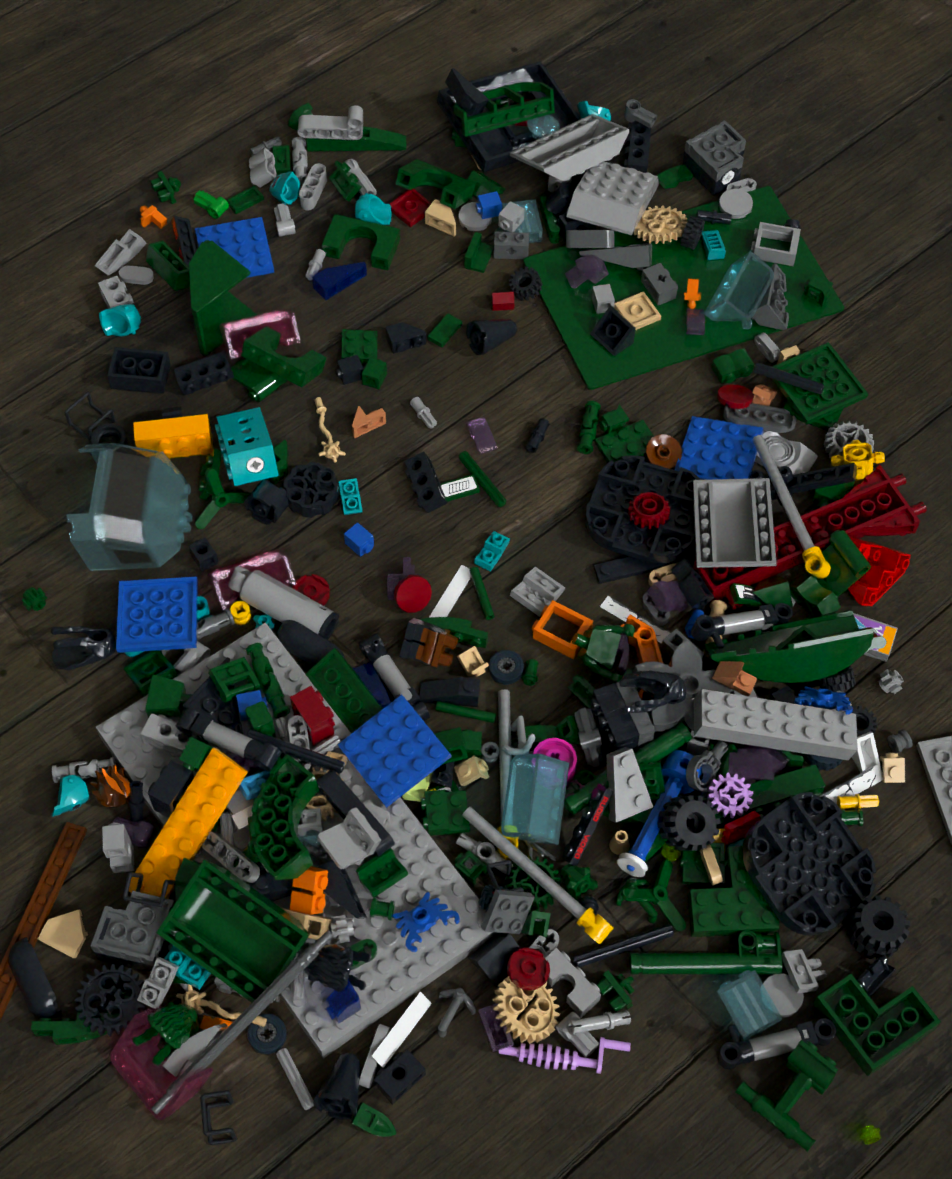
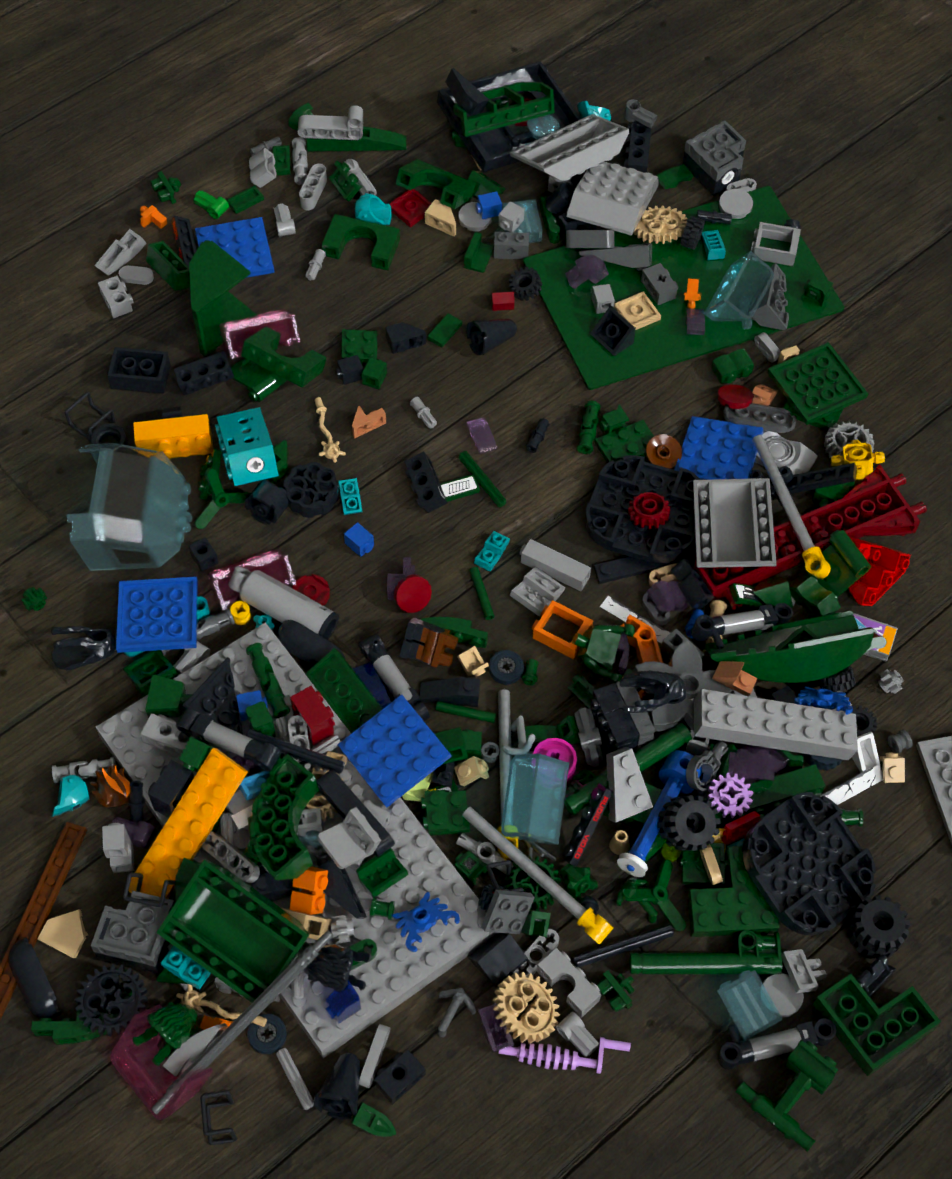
(120, 320): teal helmet -> none
(158, 984): light grey slope -> none
(232, 673): dark green plate -> none
(285, 188): teal helmet -> none
(335, 279): clear blue slope -> none
(401, 1029): white sticker -> none
(452, 593): white sticker -> none
(528, 969): dark red tile -> none
(555, 564): none -> light grey brick
(607, 1021): light grey pin -> none
(653, 779): dark green hips -> none
(789, 378): black axle -> none
(858, 801): yellow axle -> none
(870, 1134): clear neon green plate -> none

